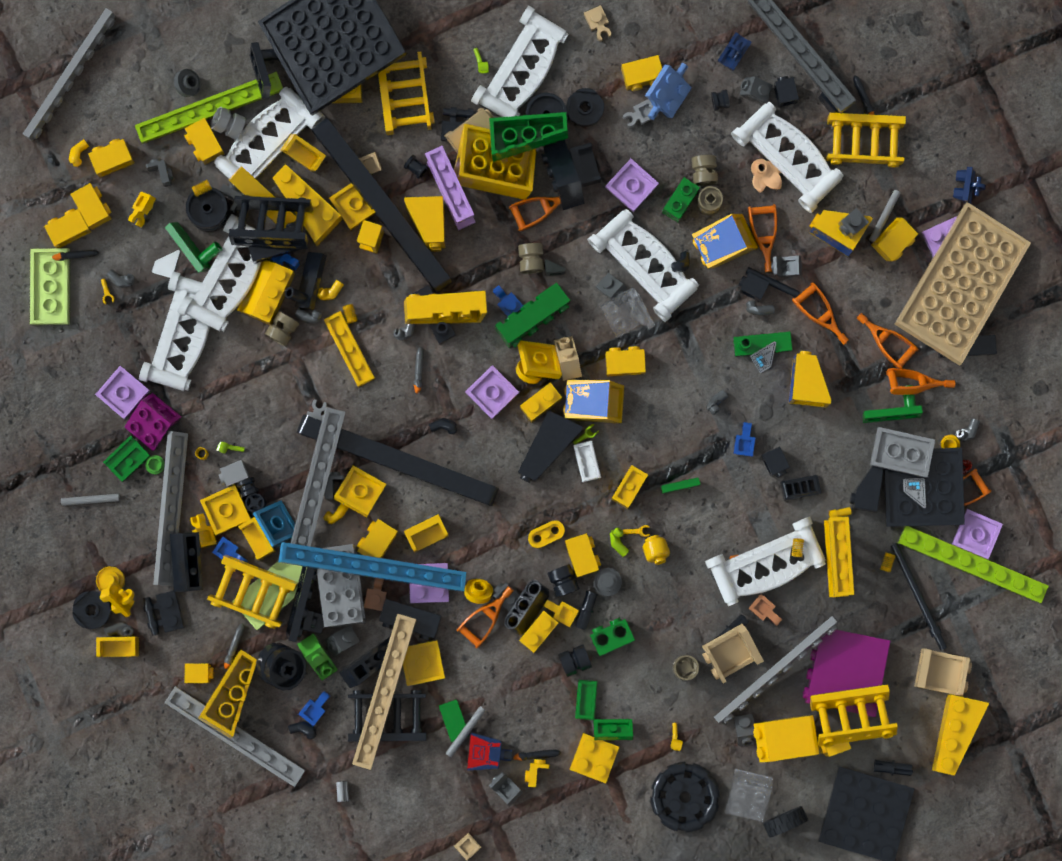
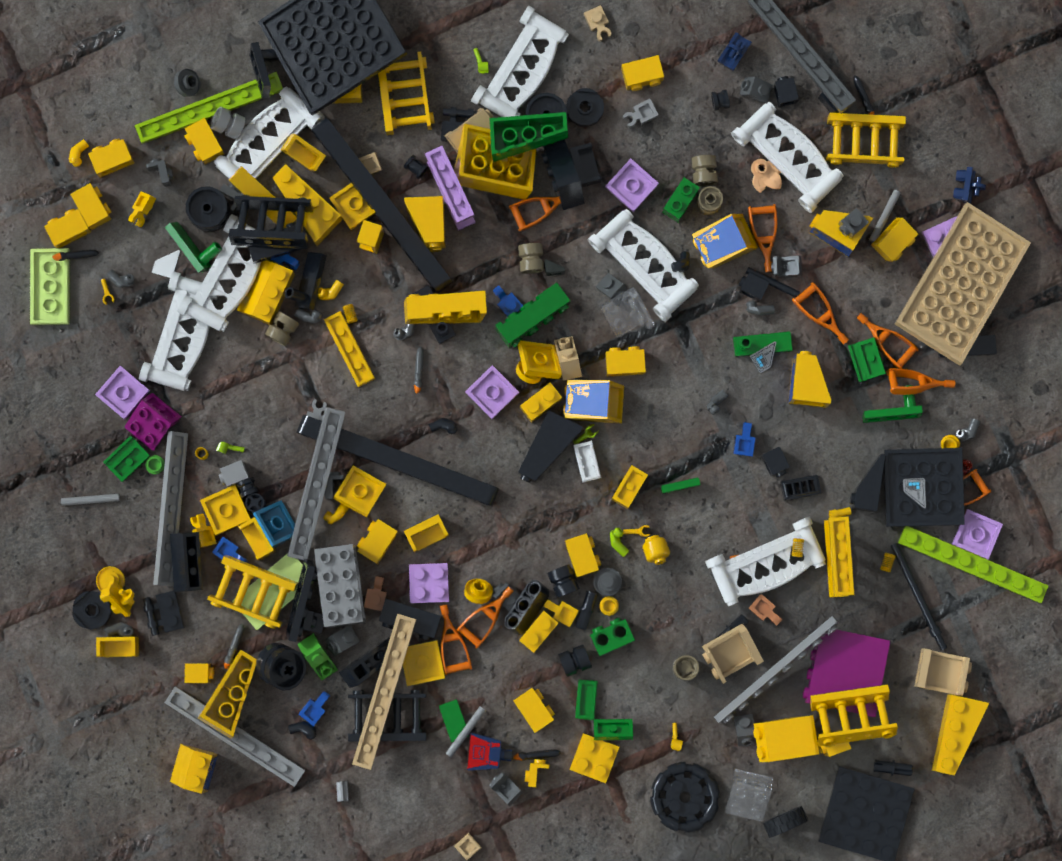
(73, 69): light grey plate -> none
(193, 768): none -> yellow slope
(195, 190): yellow piece -> none
(372, 567): dark azure plate -> none
(451, 637): none -> orange piece
(534, 710): none -> yellow brick
(546, 535): yellow plate -> none
(609, 606): none -> yellow plate
(668, 91): medium blue plate -> none
(867, 359): none -> green plate
(902, 452): light grey plate -> none

